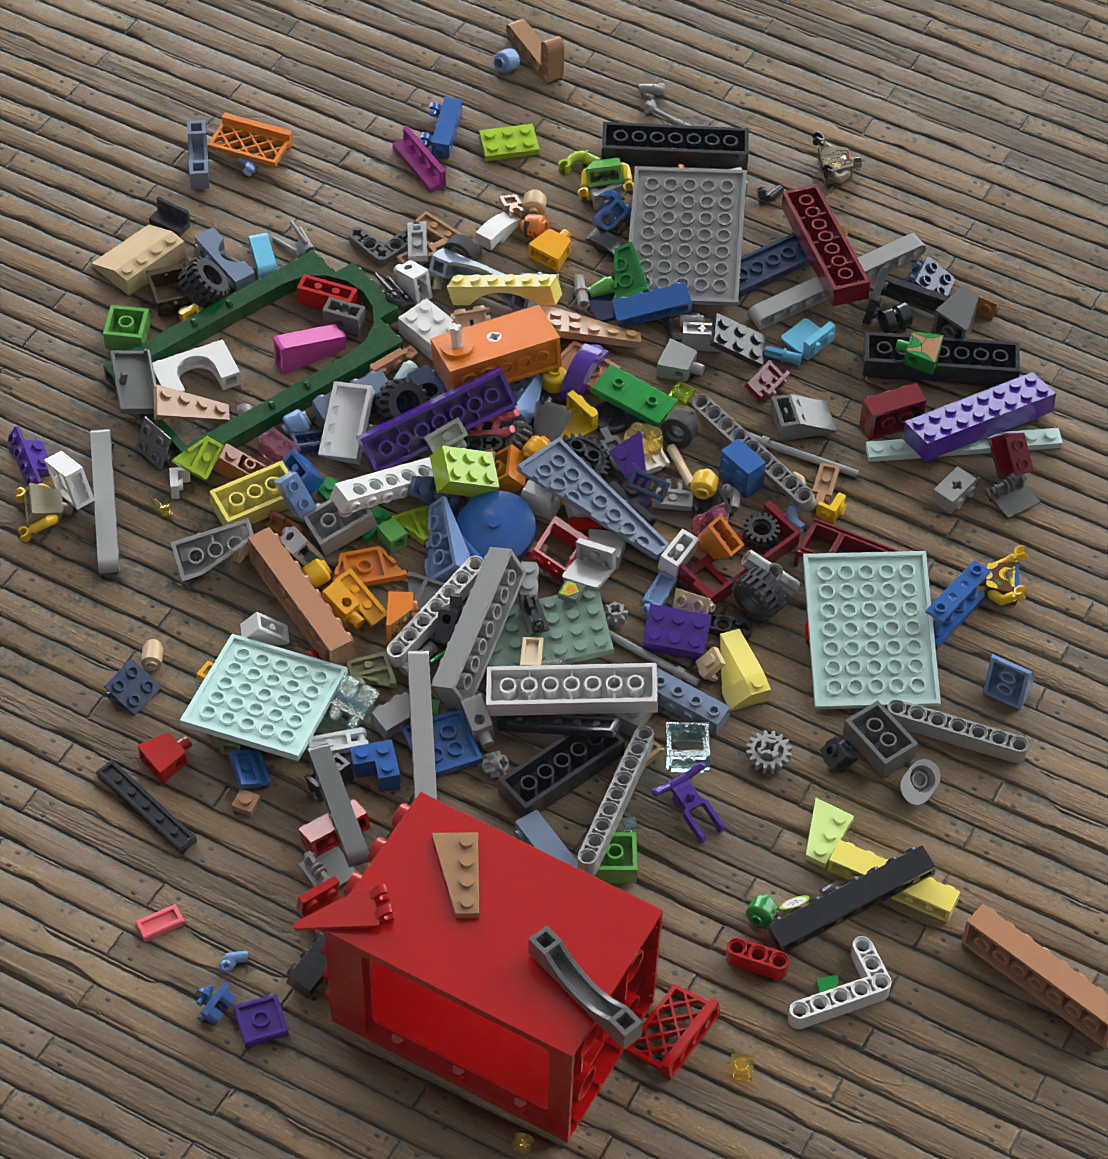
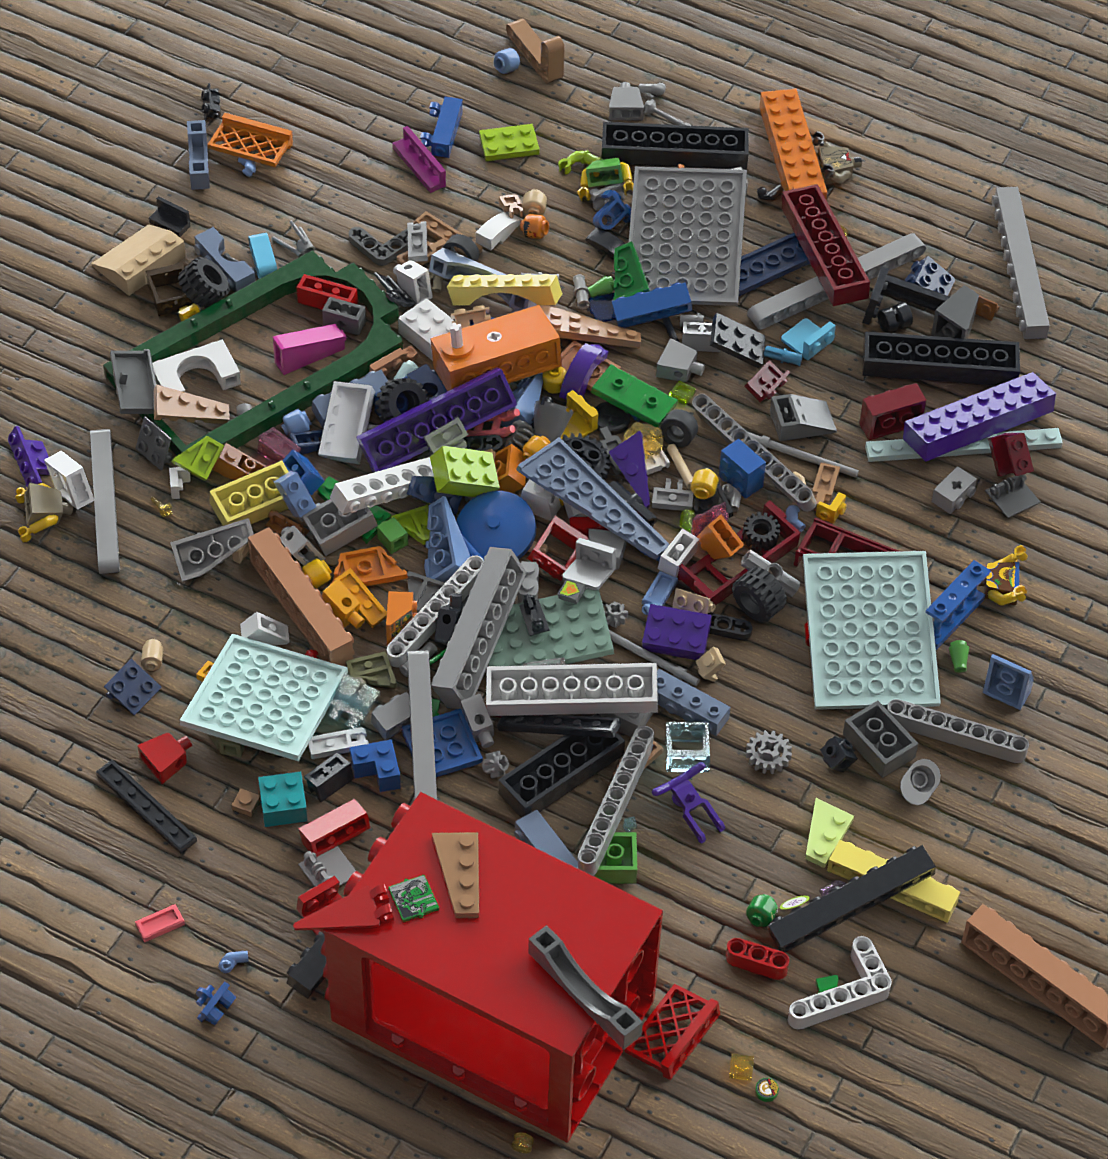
(126, 327): bright green brick -> none
(211, 103): none -> black hinge
(249, 769): blue plate -> none
(261, 1020): dark purple tile -> none
(282, 799): none -> teal brick
(338, 805): dark grey beam -> none
(413, 898): none -> piece
(531, 651): tan tile -> none
(551, 248): light orange torso -> none
(626, 103): none -> light grey torso
(637, 488): dark blue slope -> none
(686, 519): none -> clear neon green arm
(742, 676): light yellow wedge -> none
(766, 1089): none -> tile
(790, 140): none -> orange brick
(921, 350): green torso -> none
(959, 655): none -> bright green cone
(1021, 263): none -> light grey brick

